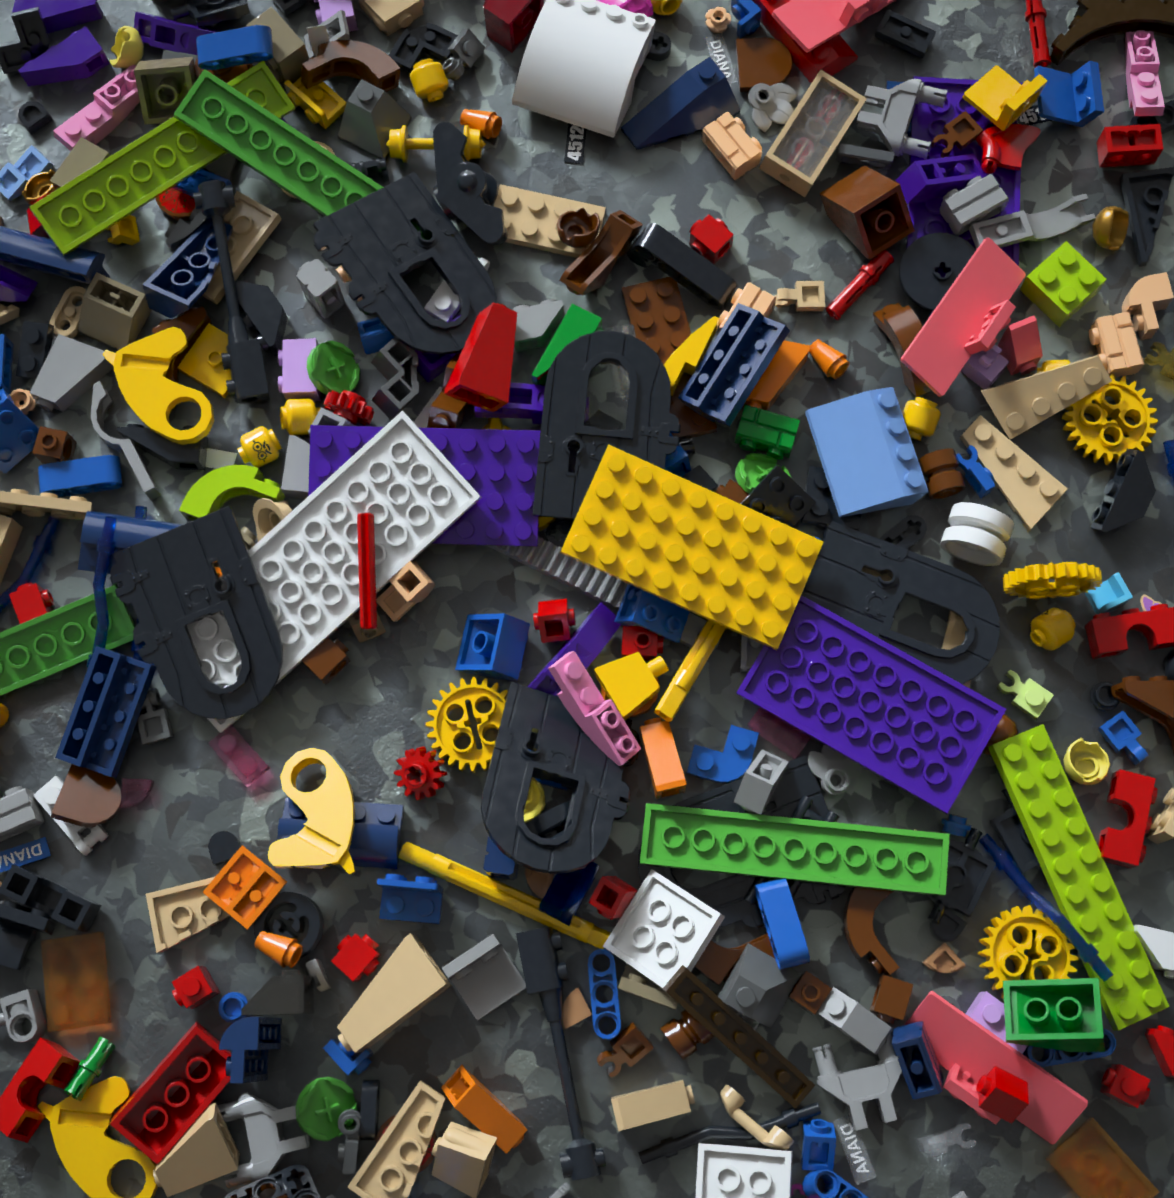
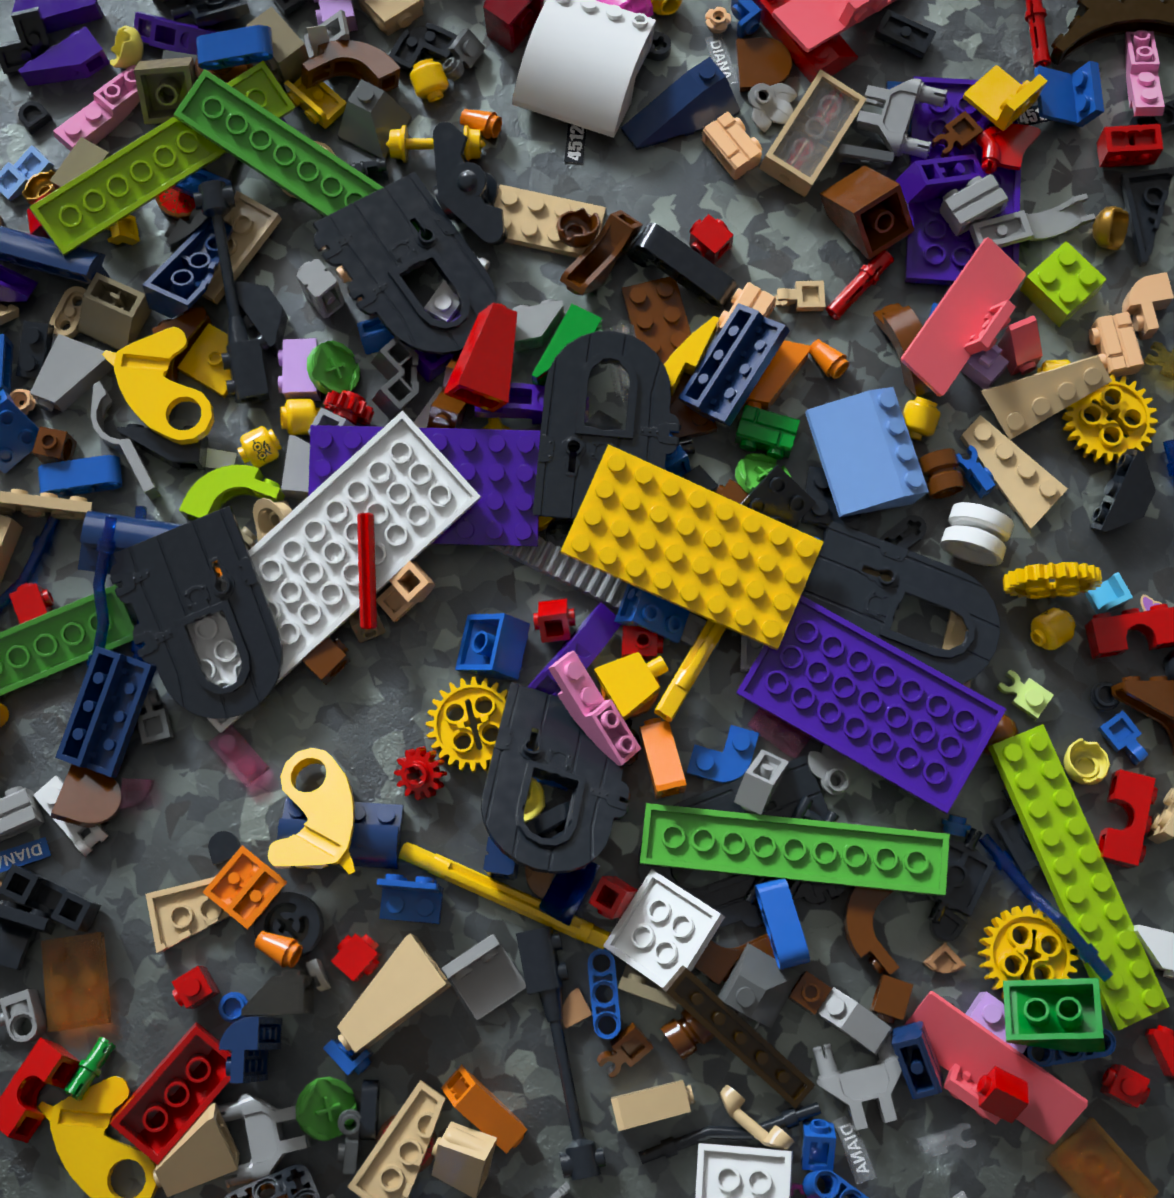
(920, 267): black piece -> none

